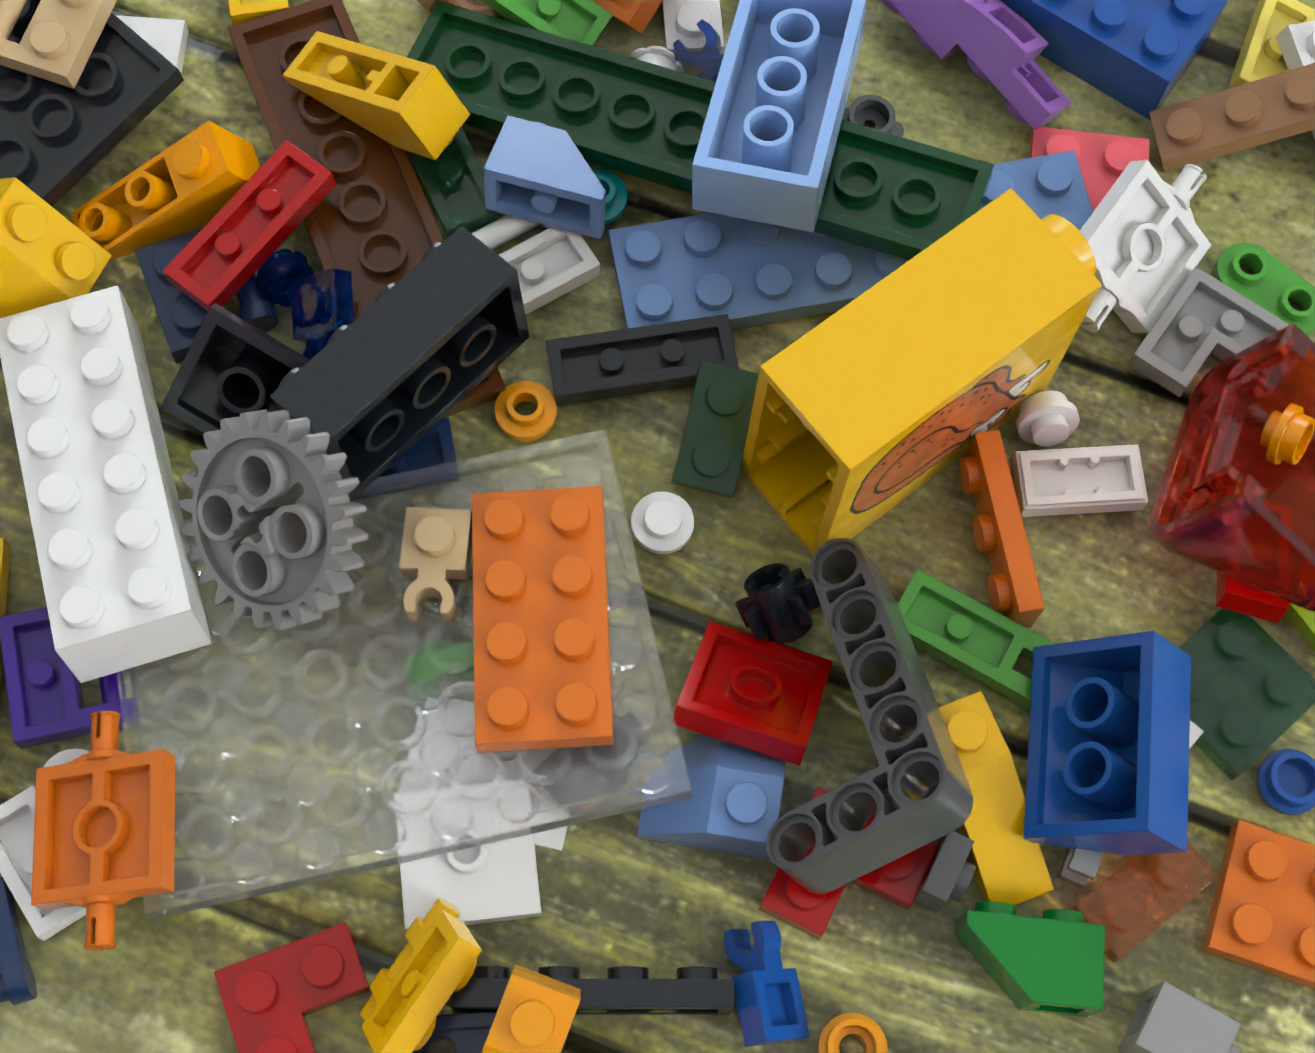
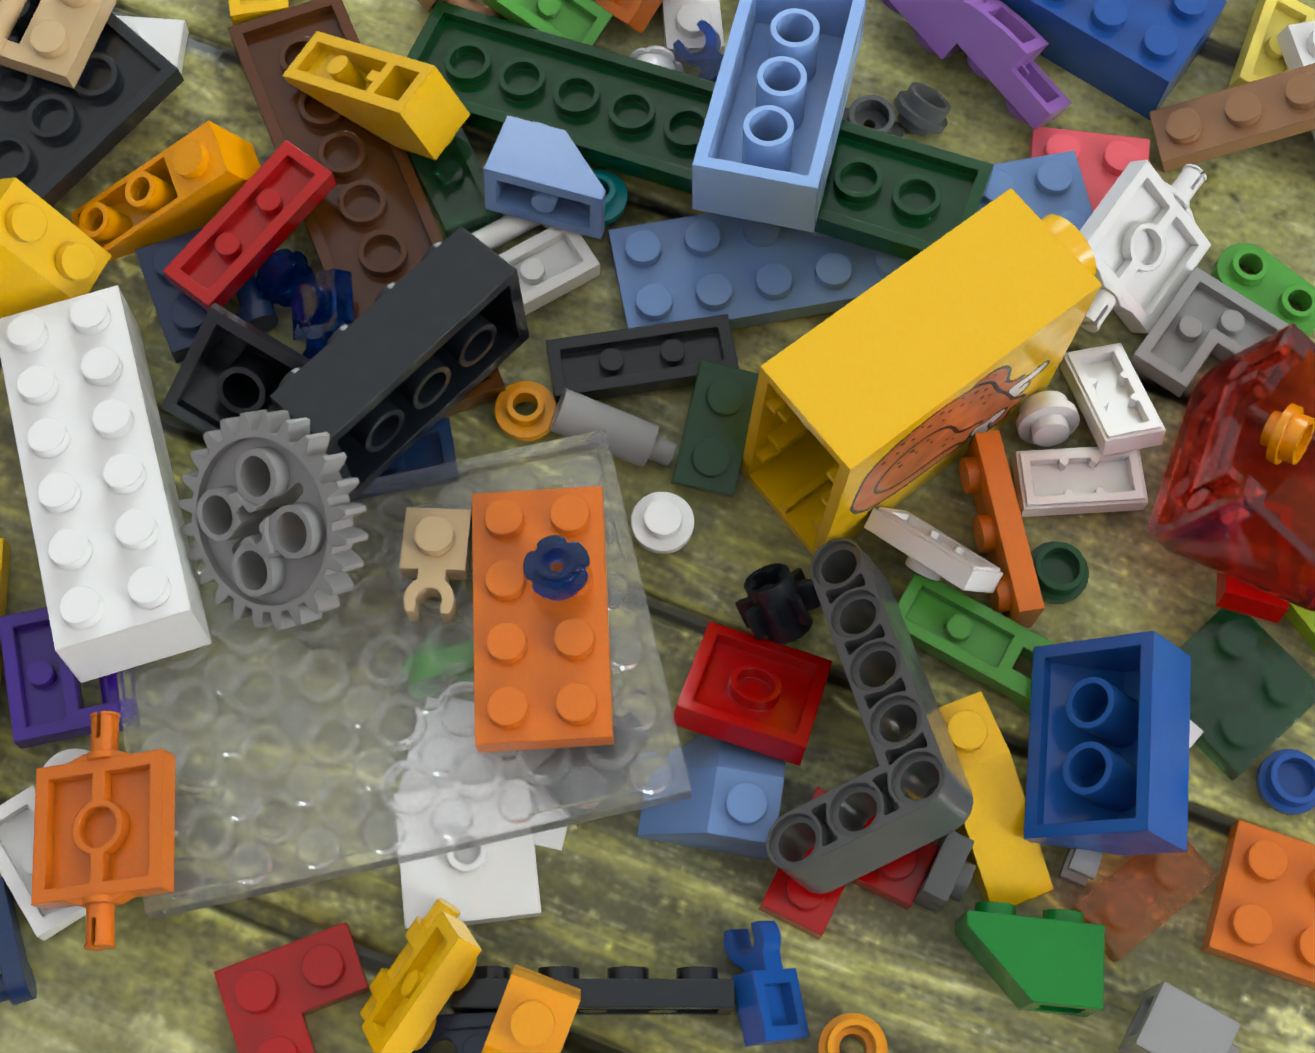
(558, 584): none -> clear blue plate
(628, 435): none -> light grey cylinder
(922, 109): none -> dark grey plate
(932, 551): none -> white plate
(1060, 571): none -> dark green plate
(1112, 399): none -> white plate

